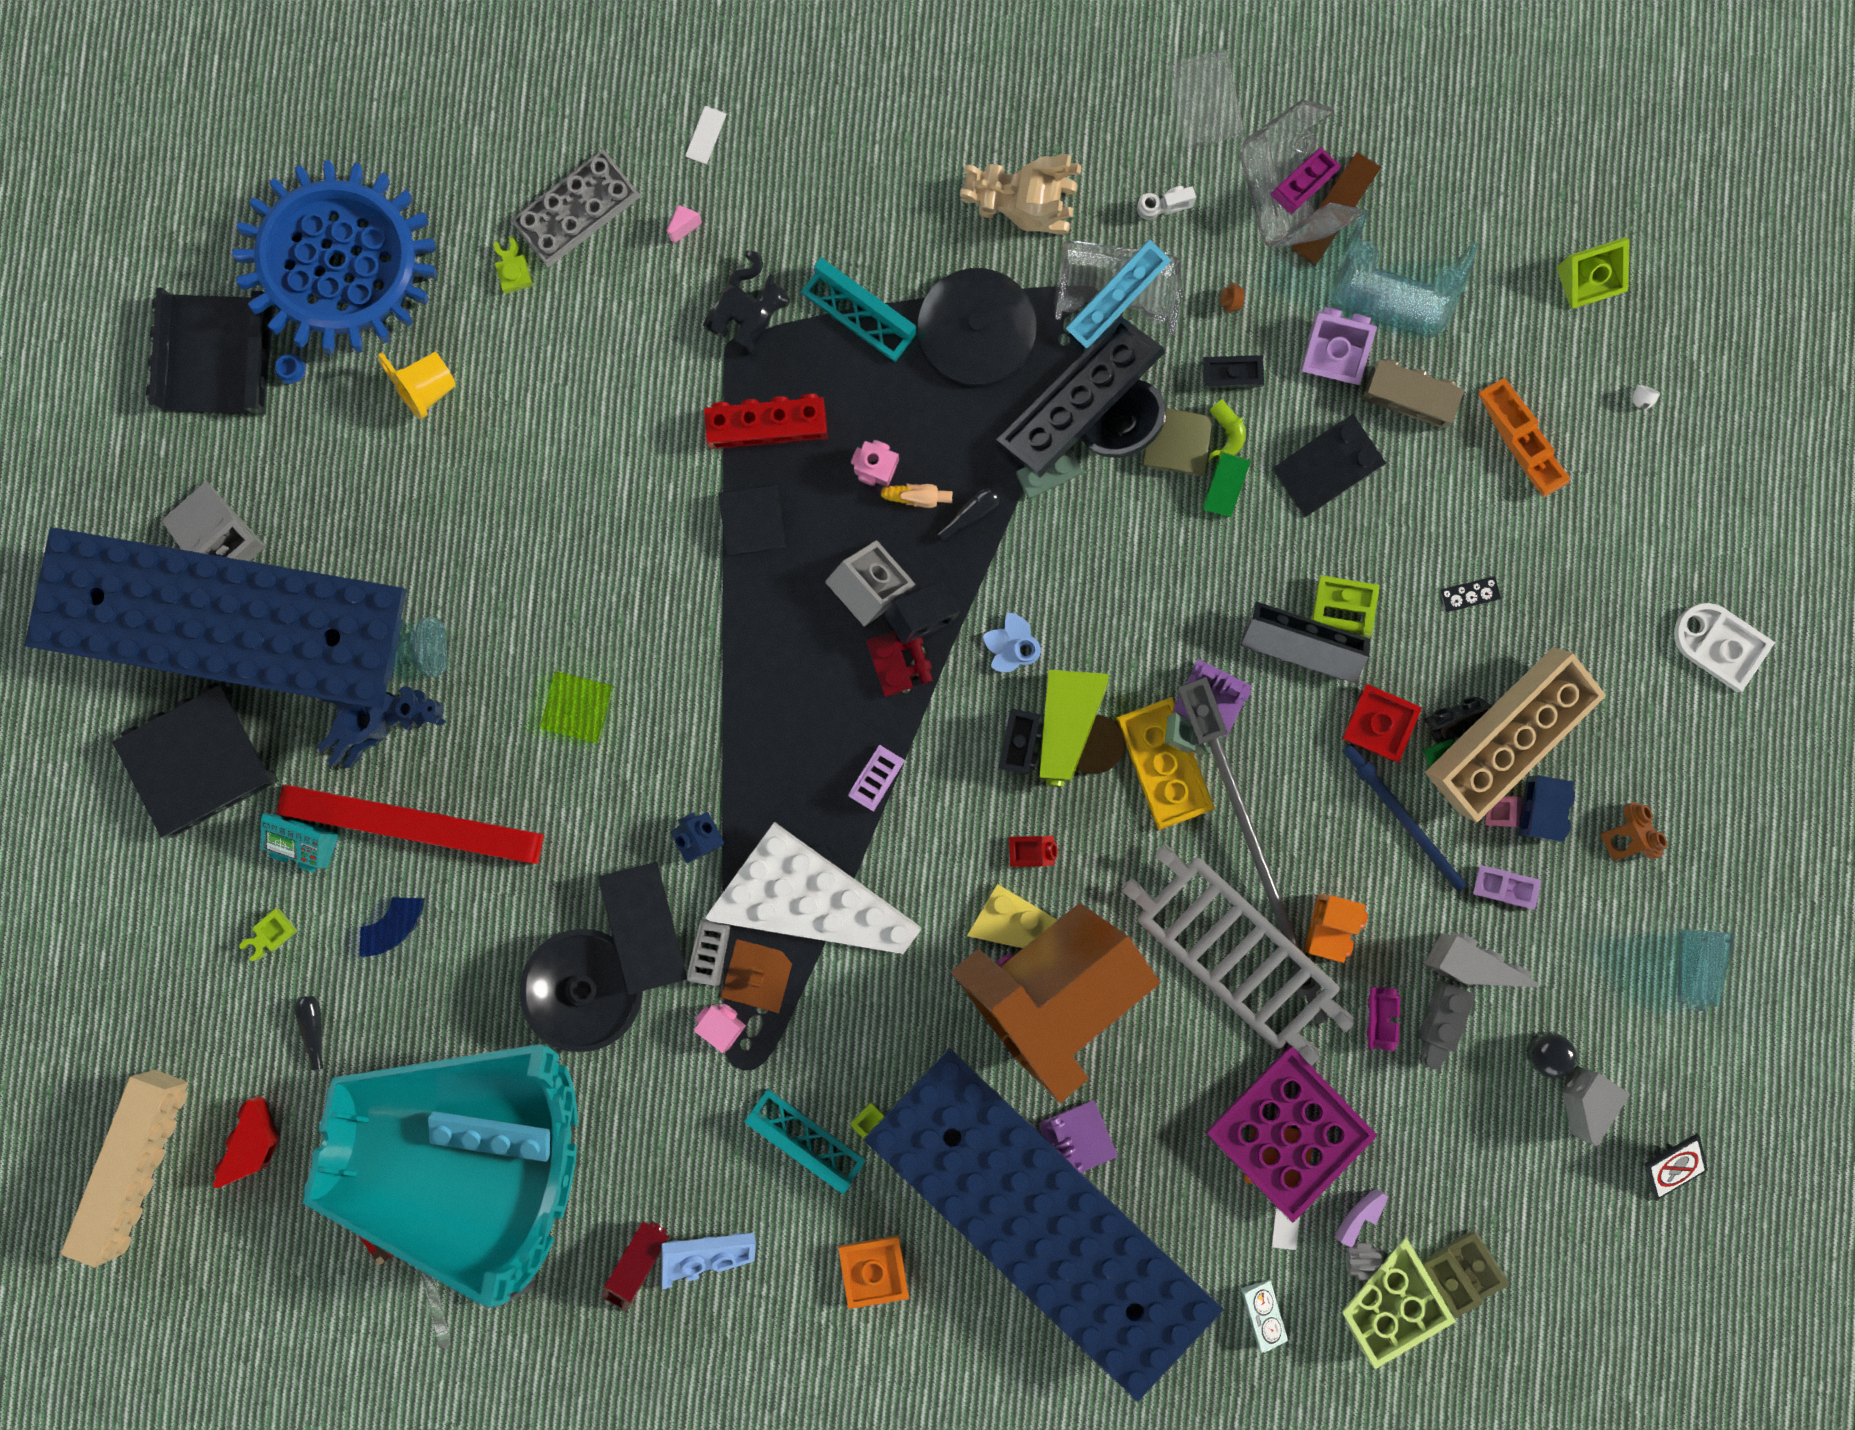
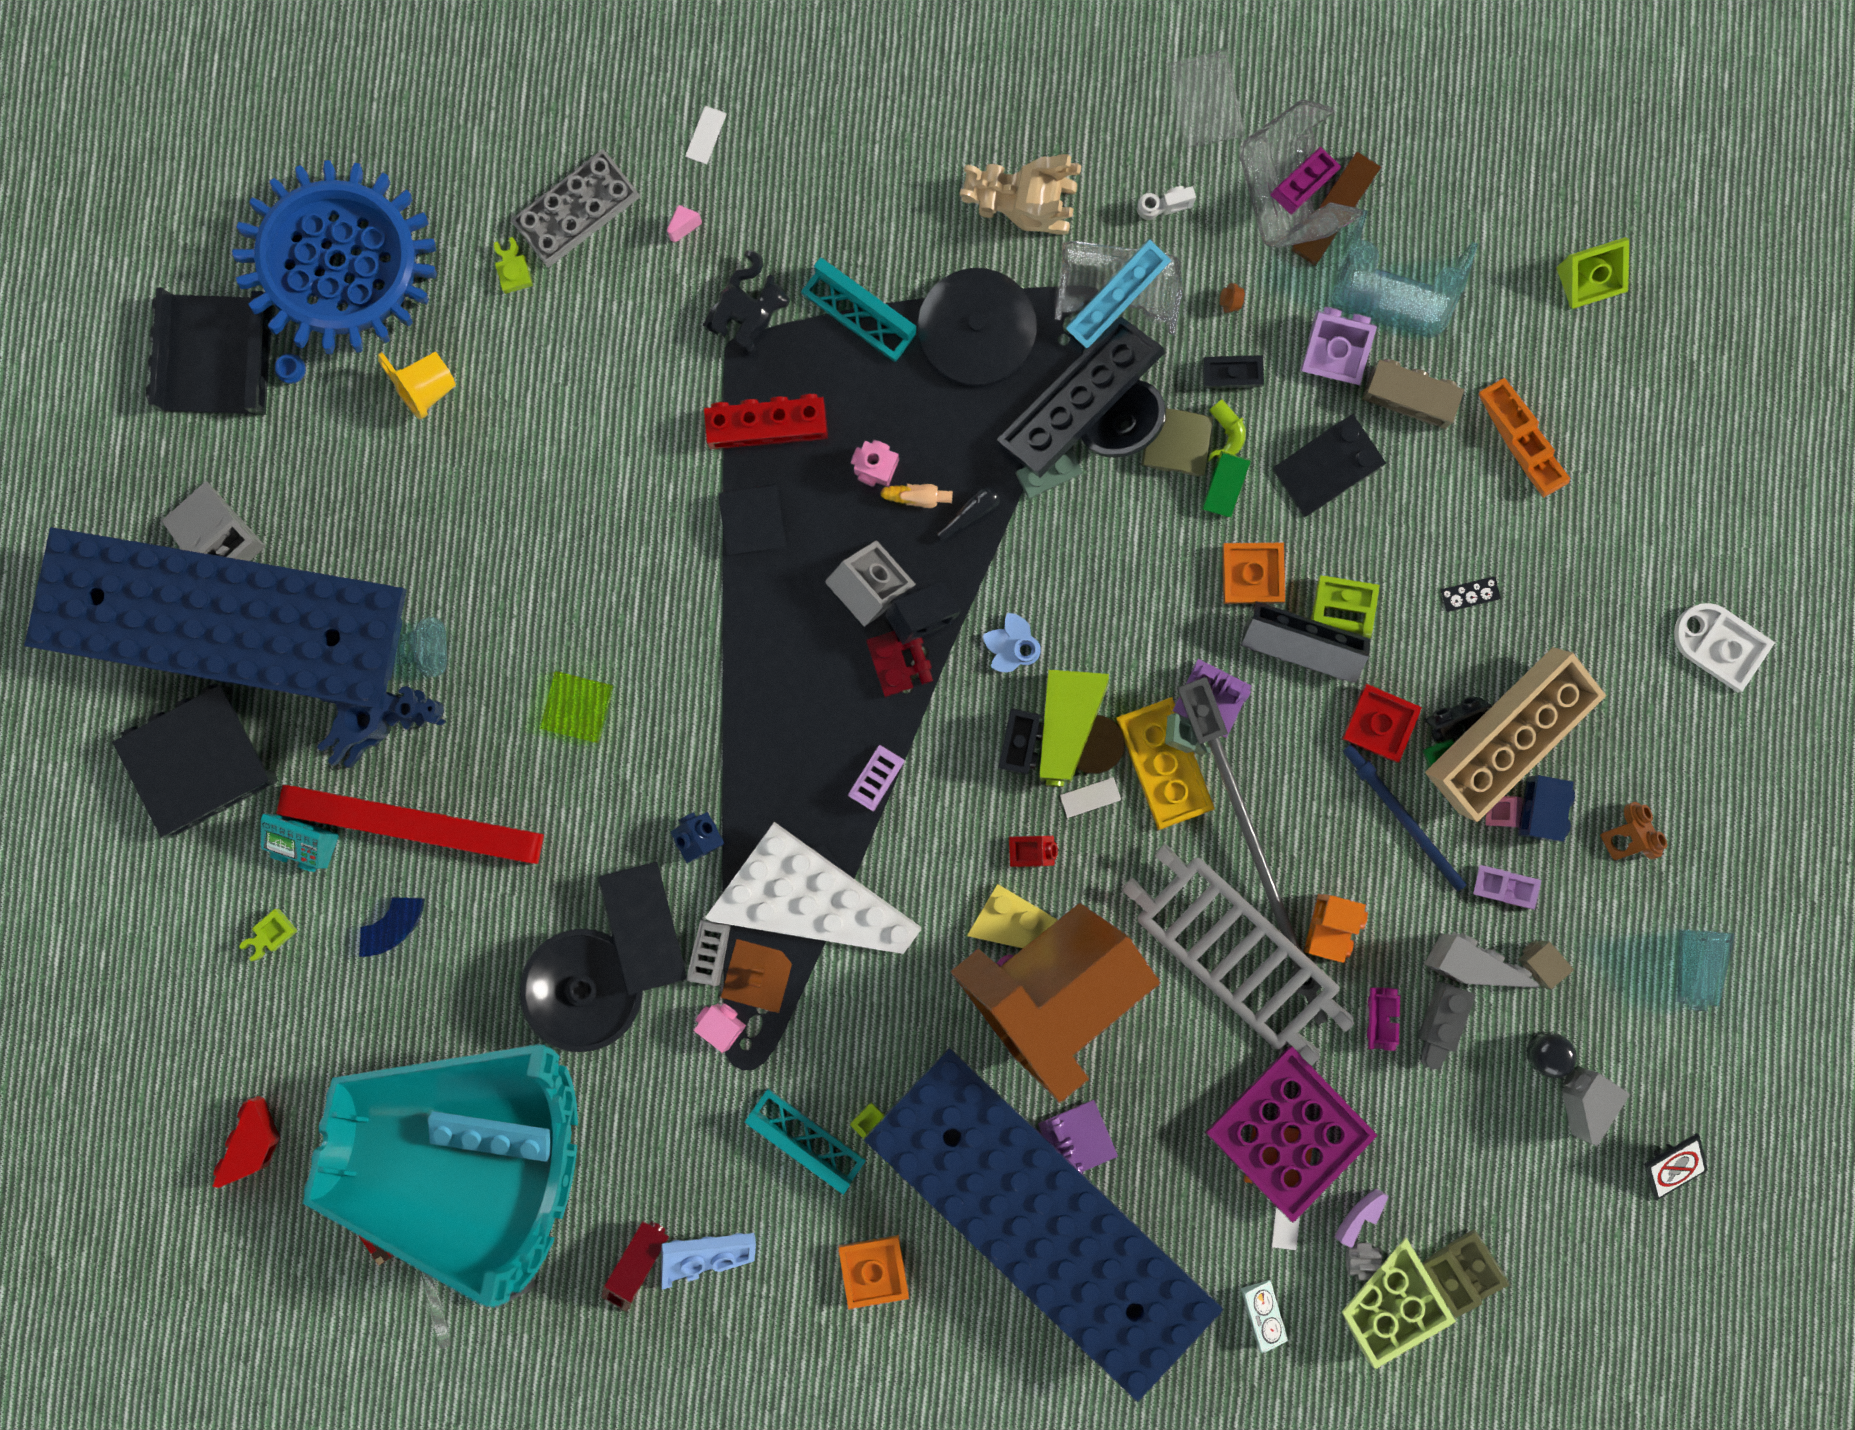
(125, 1168): tan brick -> none
(310, 1026): black piece -> none
(1090, 797): none -> white sticker
(1253, 573): none -> orange plate
(1545, 963): none -> dark tan brick
(1645, 396): white hinge -> none

